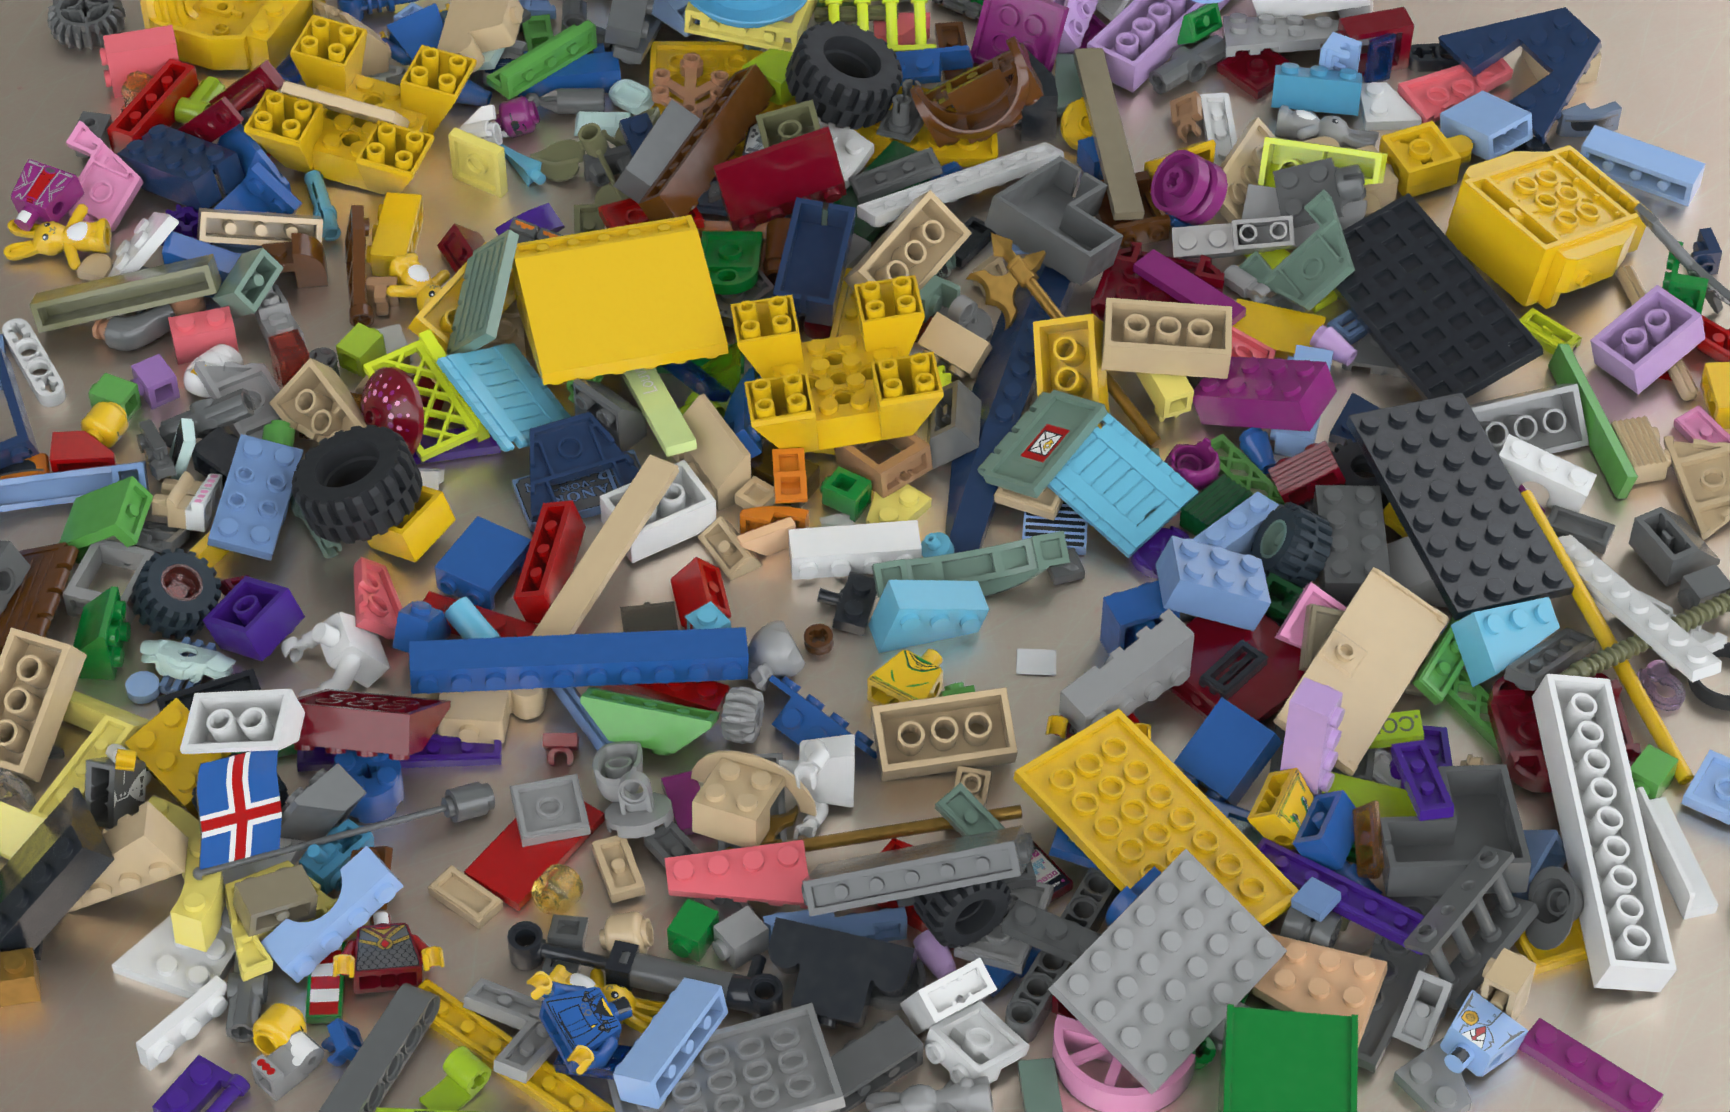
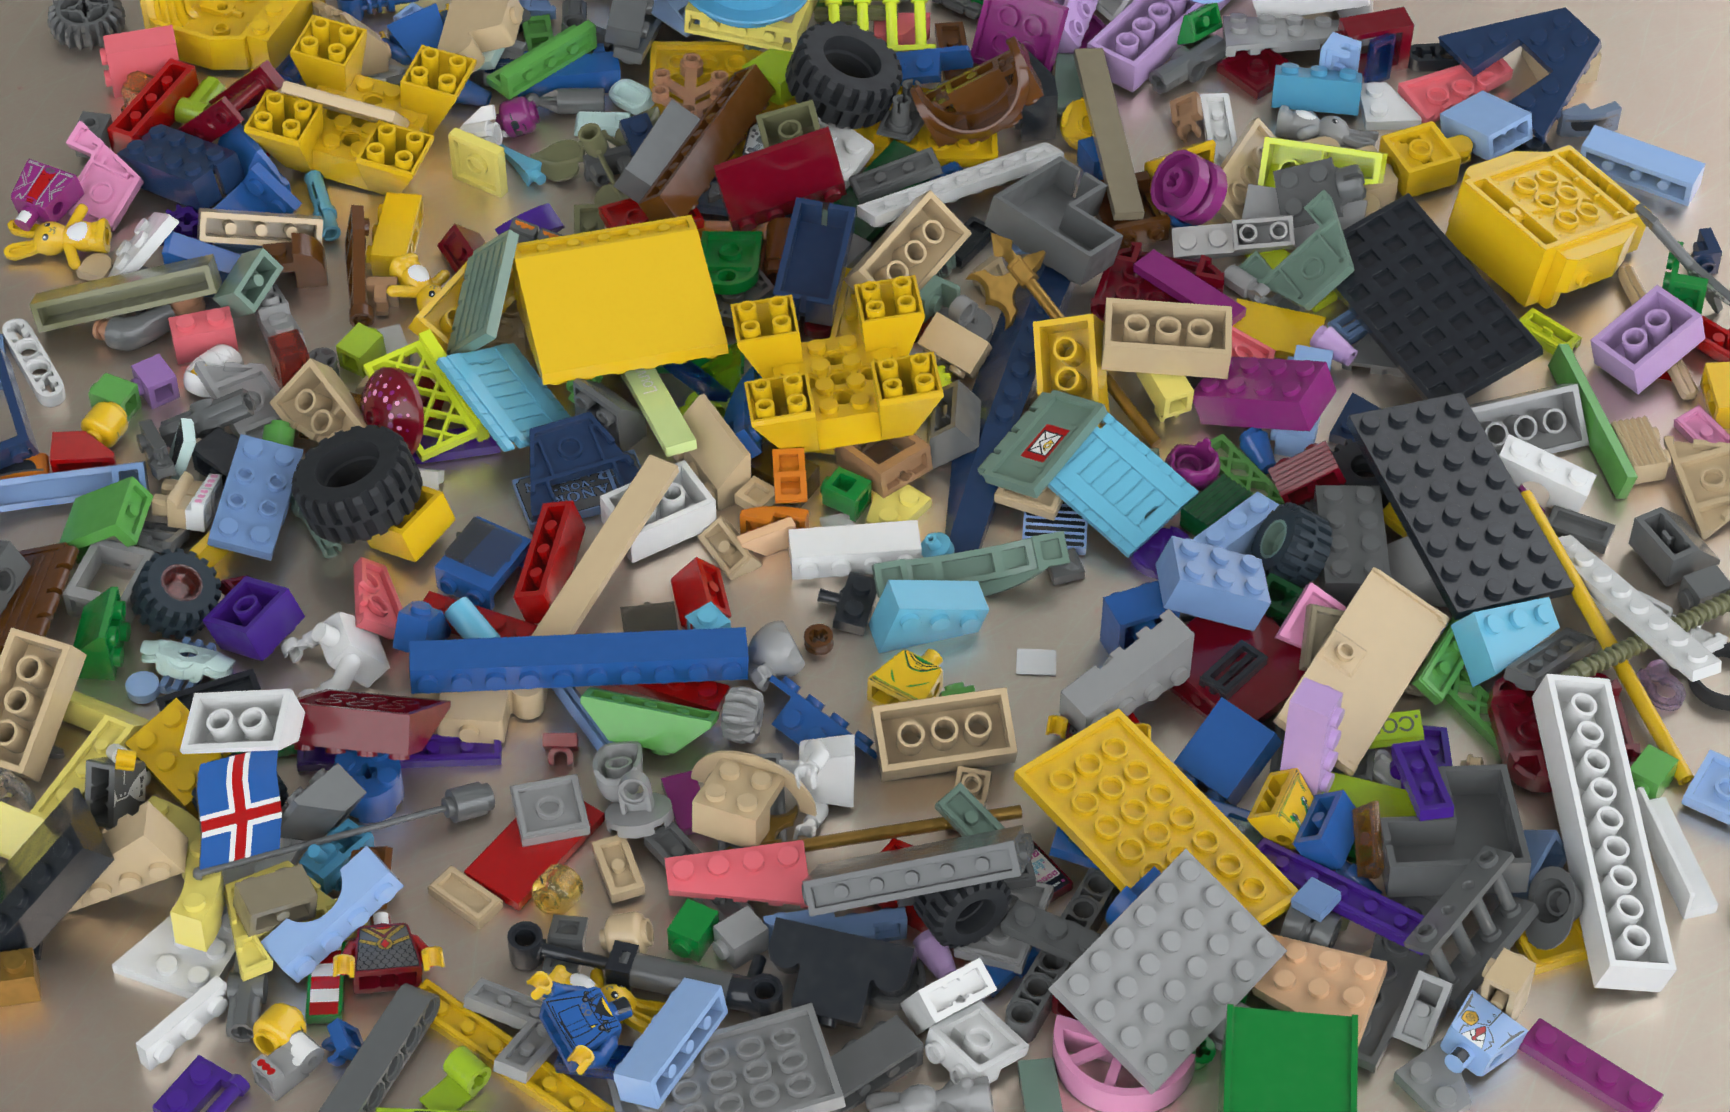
(483, 547): none -> clear smoke piece

